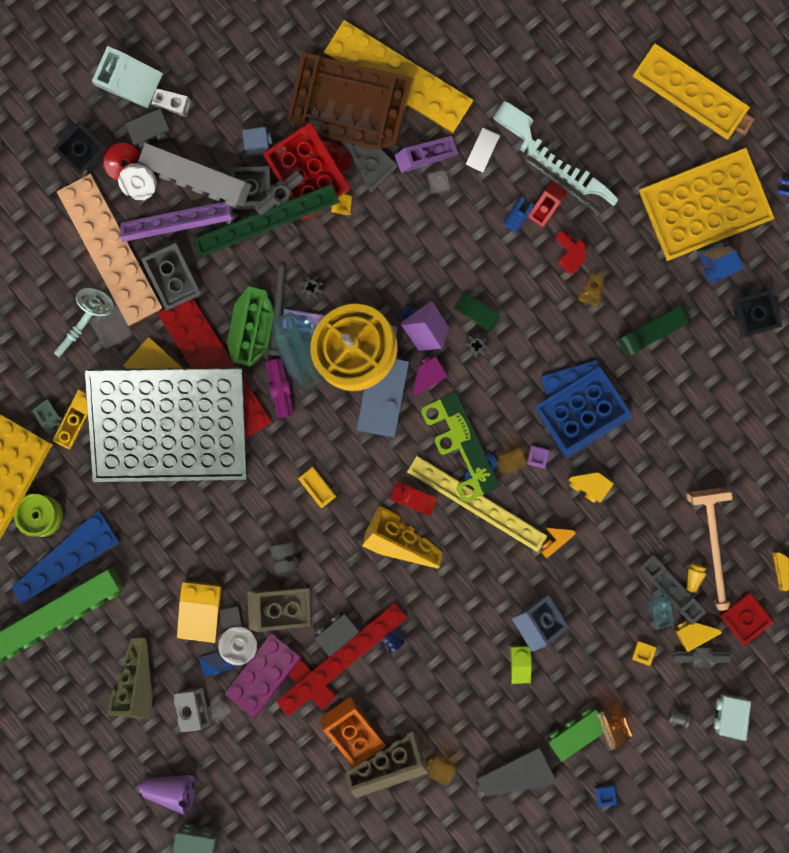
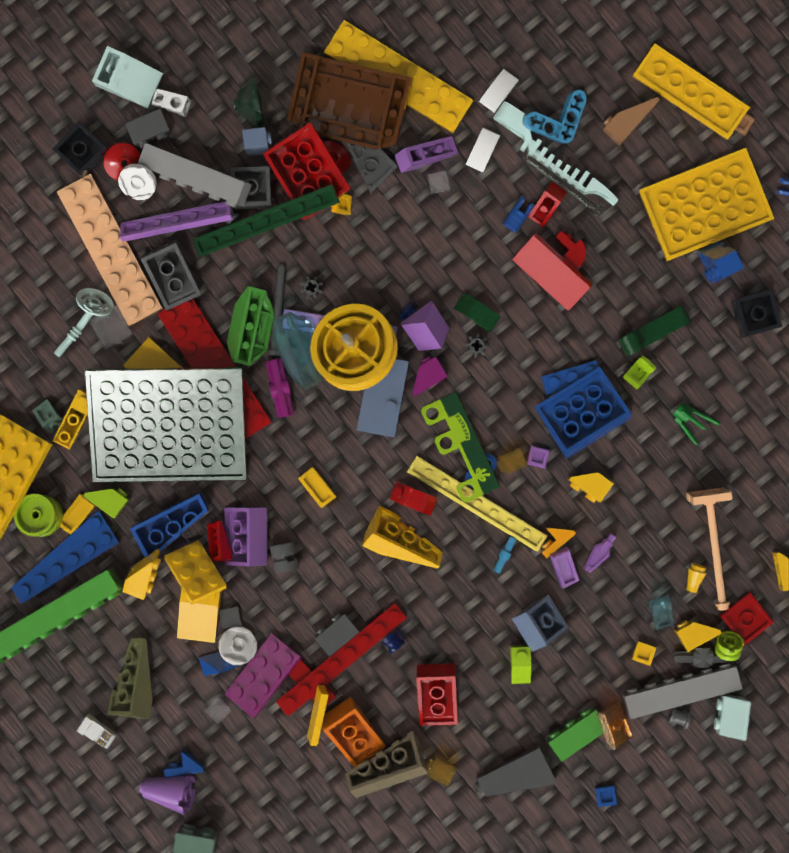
(76, 514): none -> yellow tile
(97, 731): none -> white leg
(110, 500): none -> lime slope
(142, 575): none -> yellow slope
(166, 525): none -> blue wedge
(189, 766): none -> blue slope
(195, 572): none -> yellow plate
(198, 717): light grey brick -> none
(218, 543): none -> red slope
(246, 535): none -> medium lavender slope
(250, 104): none -> clear green wedge
(278, 609): dark tan slope -> none
(287, 185): dark grey axle -> none
(317, 715): none -> yellow tile
(437, 694): none -> red slope
(498, 90): none -> white slope
(504, 555): none -> dark azure bar
(552, 272): none -> tile
(558, 127): none -> dark azure beam
(564, 567): none -> medium lavender tile
(592, 295): clear yellow plate -> none
(599, 553): none -> medium lavender piece
(624, 122): none -> medium nougat slope
(639, 372): none -> lime bracket
(670, 587): dark grey slope -> none
(682, 691): none -> light grey brick
(683, 413): none -> green plant
(729, 646): none -> lime wheel

